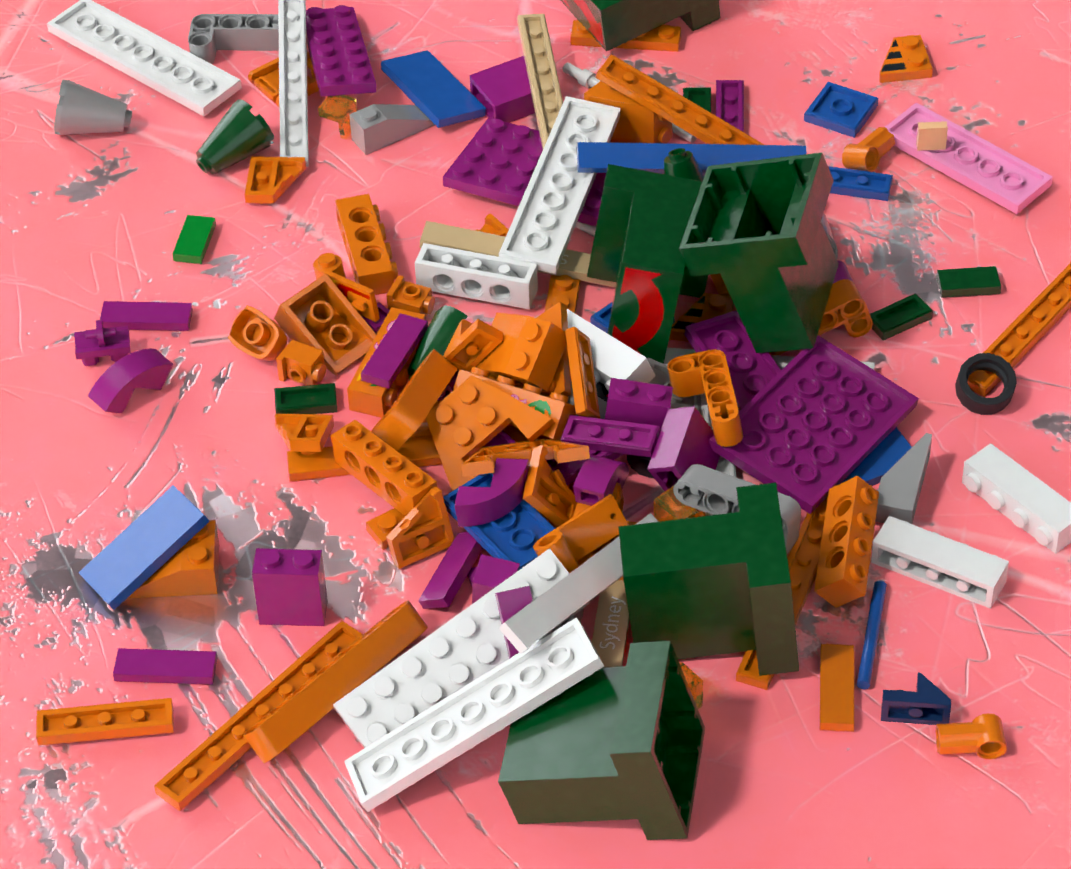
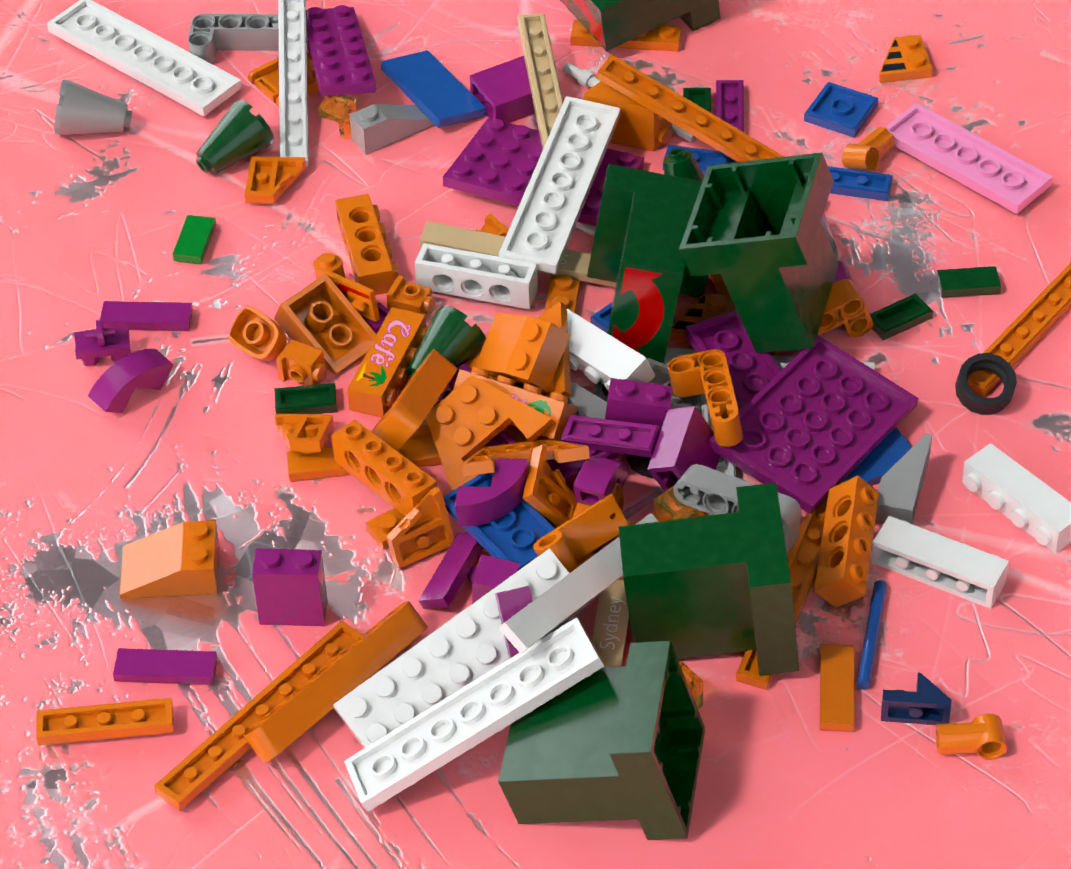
(143, 547): tile -> none
(394, 350): magenta tile -> none
(472, 344): orange slope -> none
(582, 373): orange tile -> none
(595, 156): blue tile -> none
(932, 135): light nougat tile -> none

